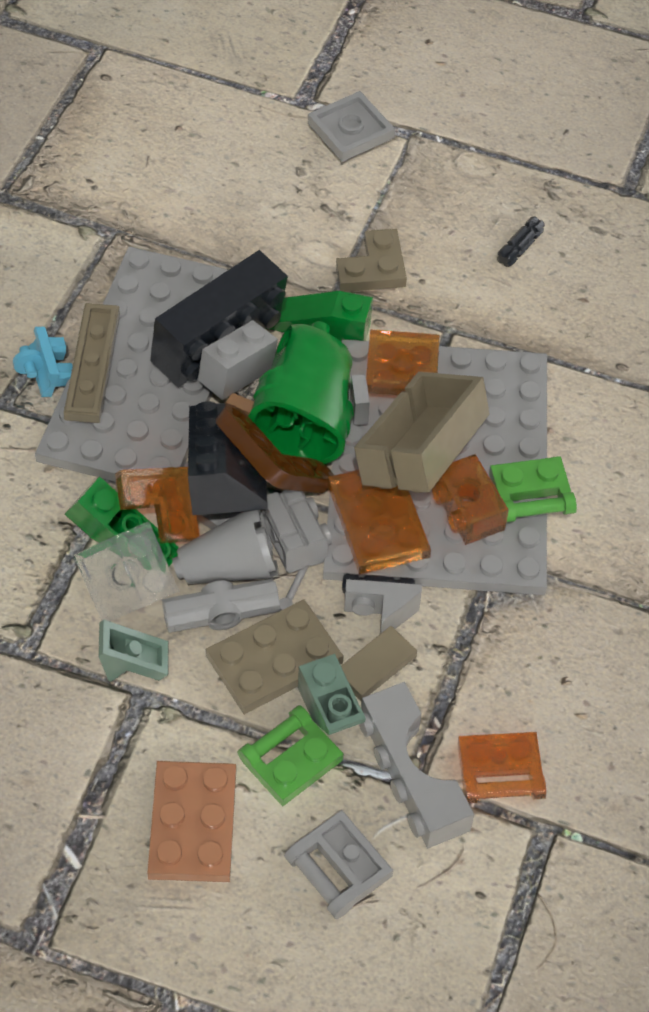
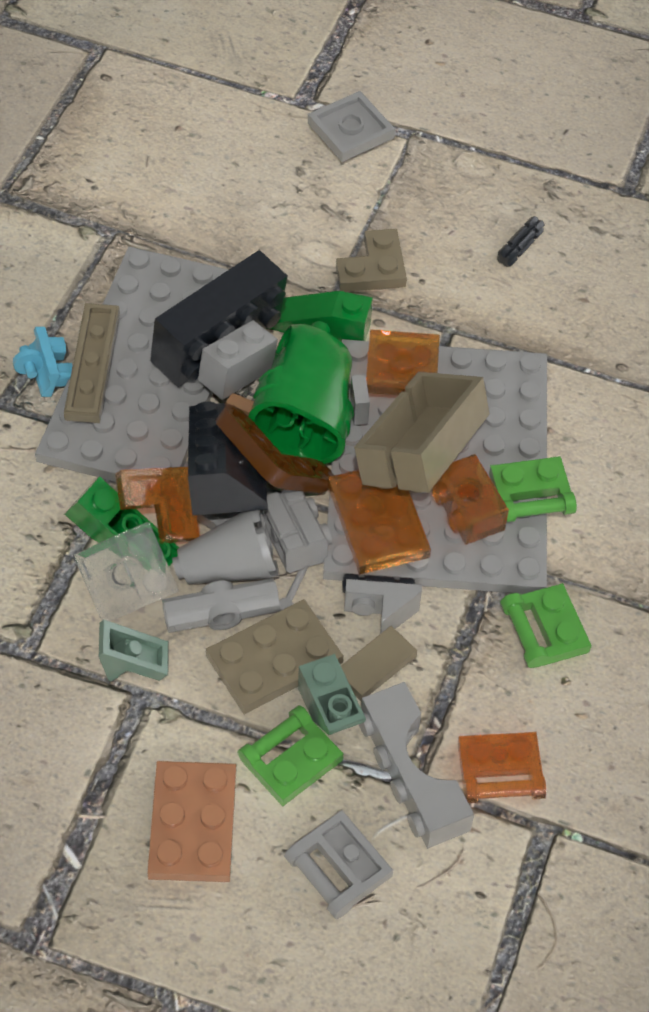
(556, 621): none -> bright green plate

